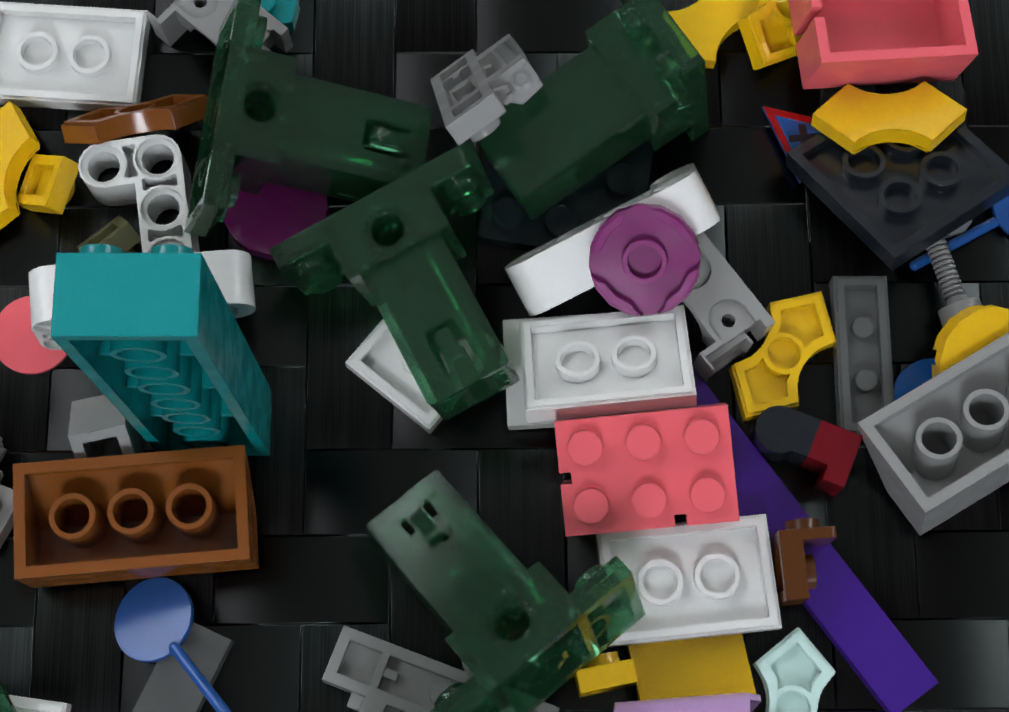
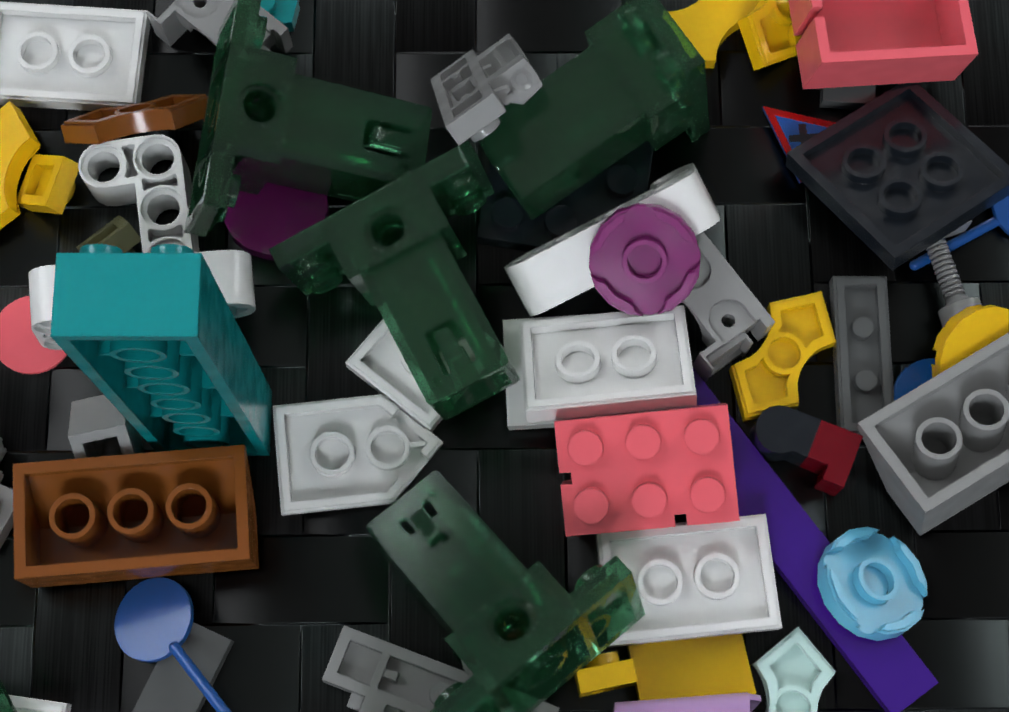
(347, 453): none -> white tile
(793, 569): reddish brown bracket -> none
(872, 584): none -> medium azure tile
(911, 117): yellow tile -> none

